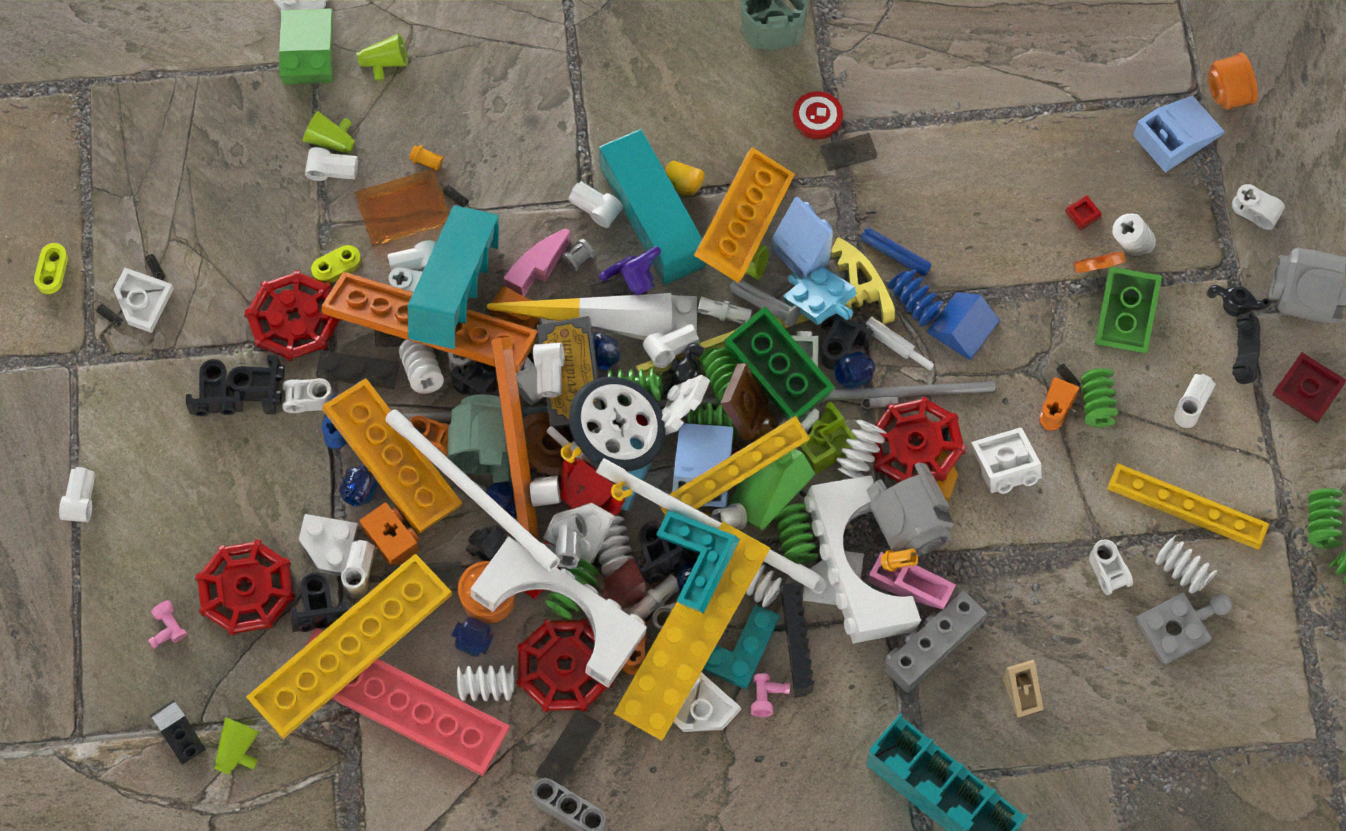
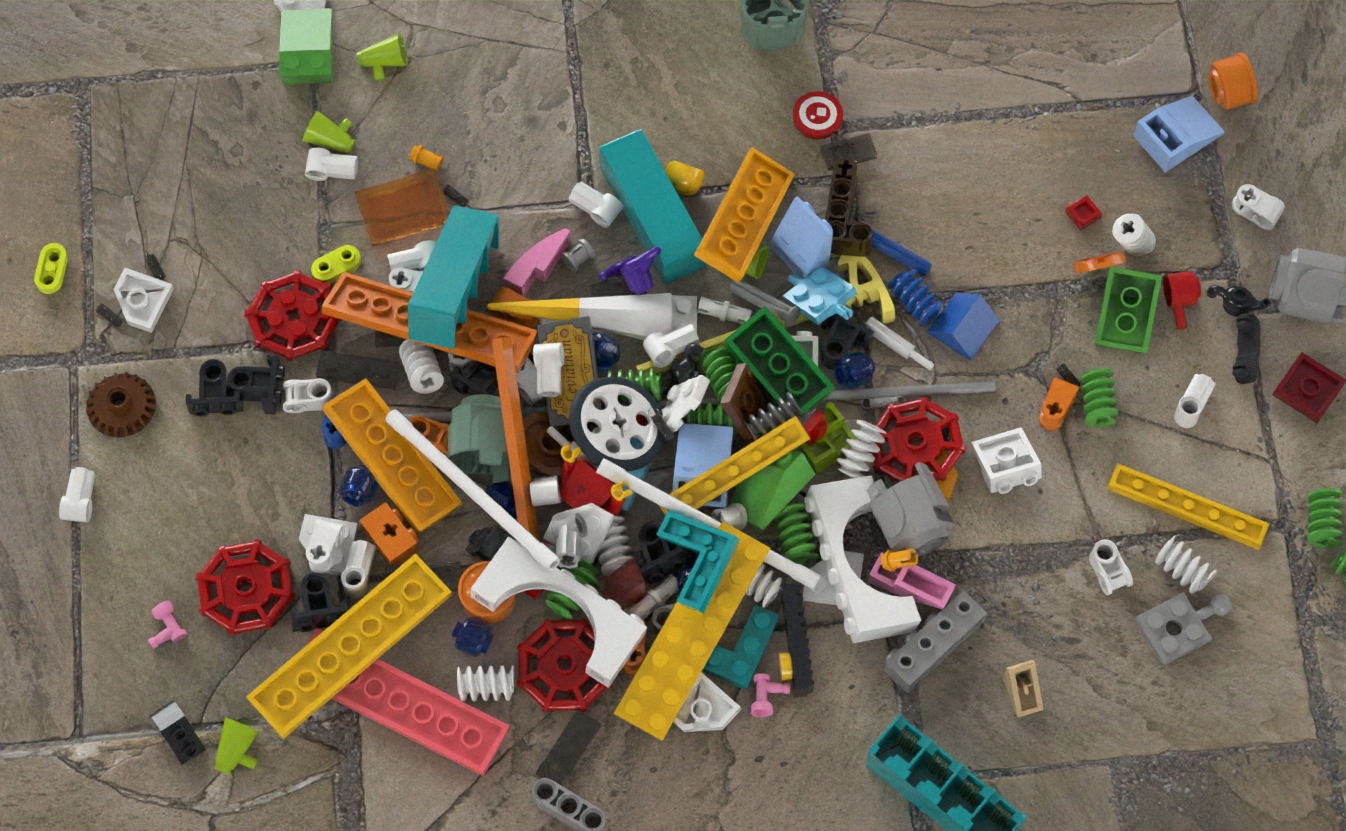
(127, 417): none -> reddish brown gear
(324, 545): none -> white piece
(662, 427): none -> clear smoke piece
(775, 416): none -> dark grey piece
(785, 666): none -> yellow tile
(815, 427): none -> red plate
(847, 232): none -> dark brown beam
(1180, 291): none -> red piece

